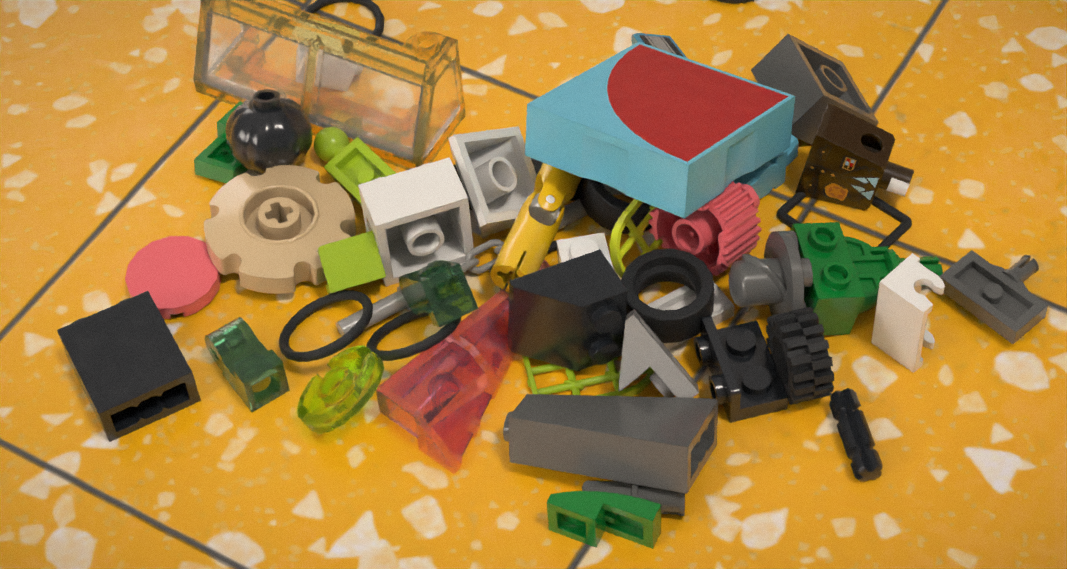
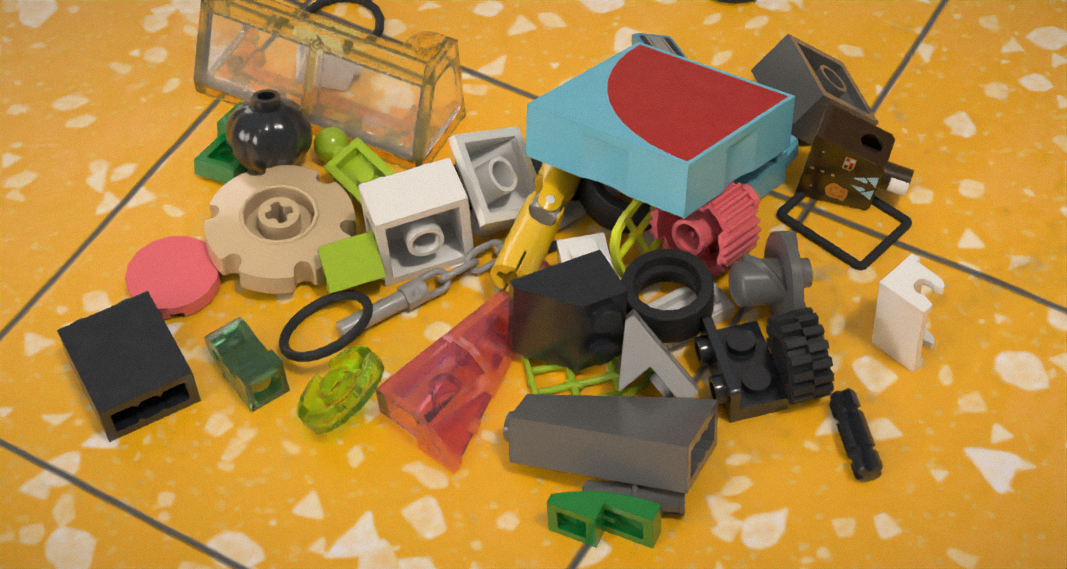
(413, 349): black piece -> none
(438, 290): clear green leg -> none
(845, 273): green brick -> none
(996, 294): dark grey plate -> none

